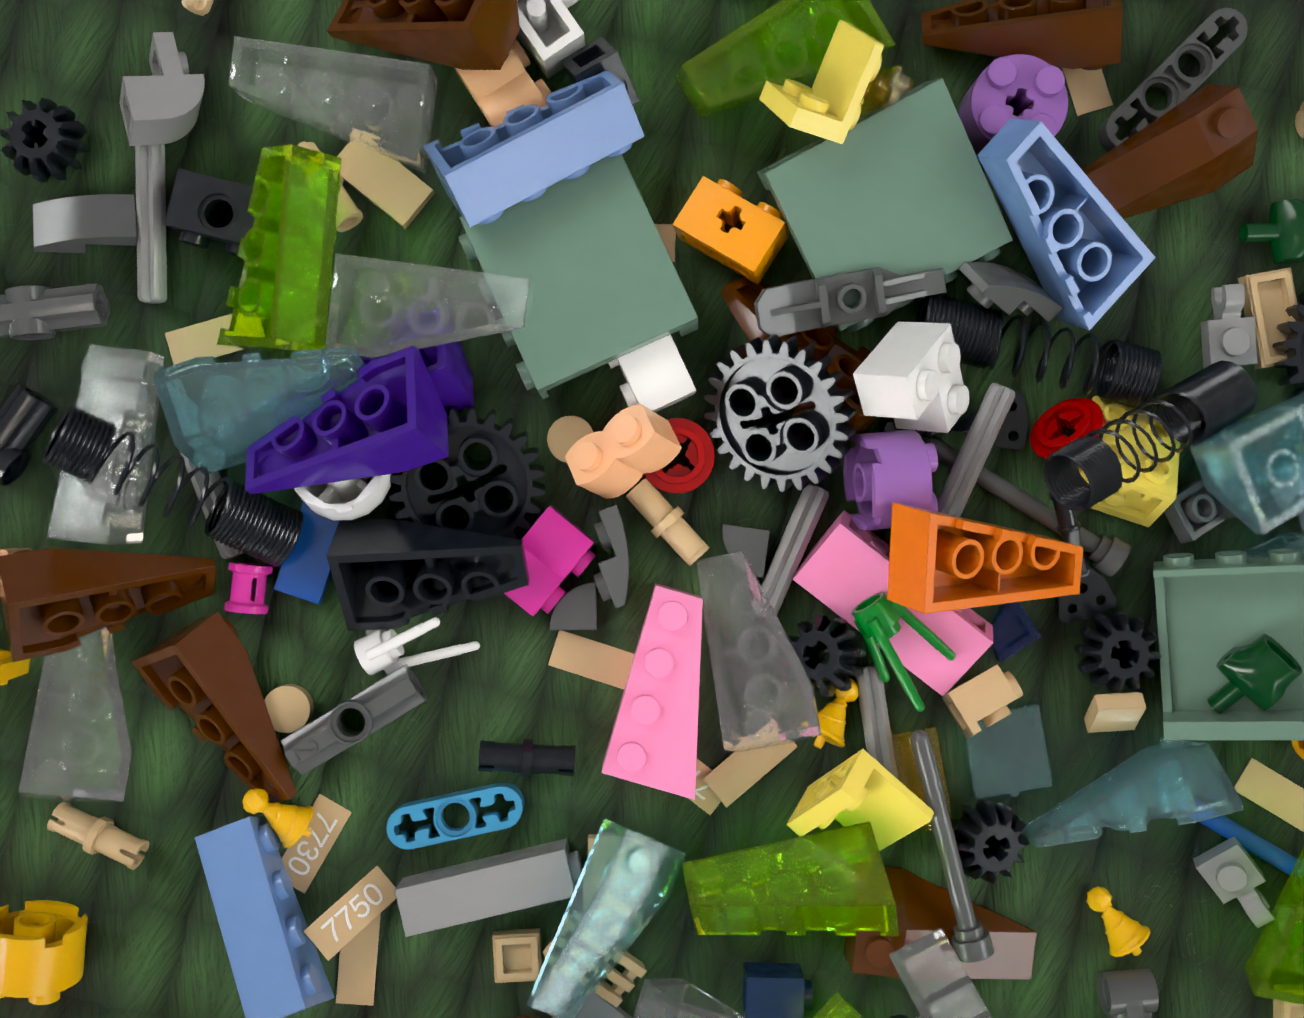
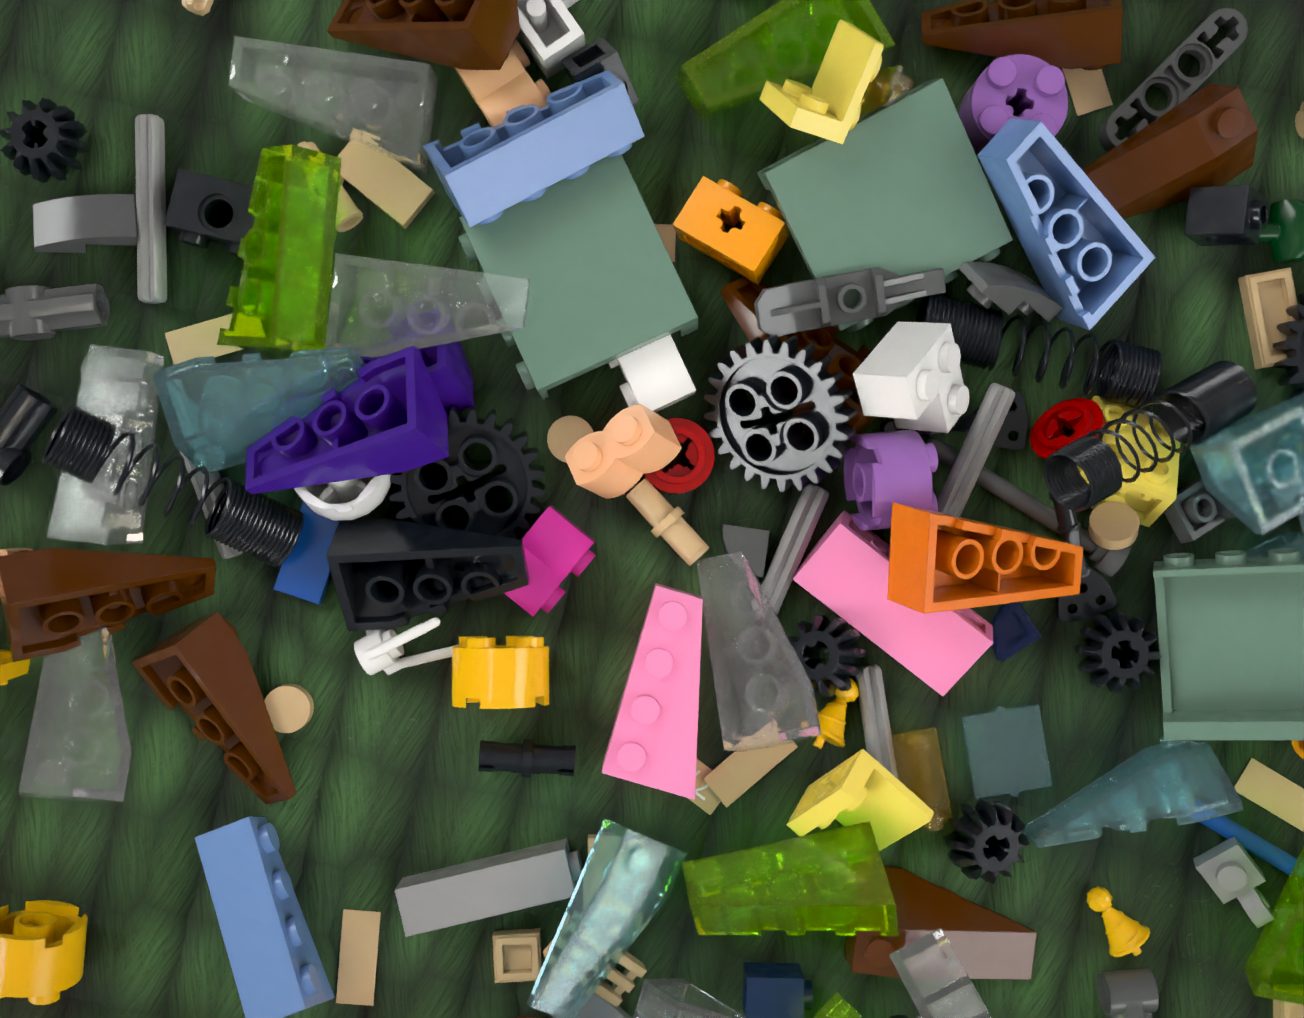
(98, 835): tan pin -> none
(161, 105): light grey brick -> none
(248, 588): dark pink bush -> none
(287, 820): yellow piece -> none
(308, 854): tan sticker -> none
(330, 733): dark grey piece -> none
(351, 913): tan sticker -> none
(419, 811): dark azure beam -> none
(500, 674): none -> yellow brick
(576, 609): dark grey tile -> none
(591, 659): tan sticker -> none
(614, 573): dark grey slope -> none
(877, 623): green plant -> none
(970, 940): dark grey piece -> none
(983, 699): tan brick -> none
(1113, 525): none -> tan tile
(1114, 712): tan tile -> none
(1226, 215): none -> black brick
(1228, 335): light grey plate -> none
(1255, 671): dark green piece -> none

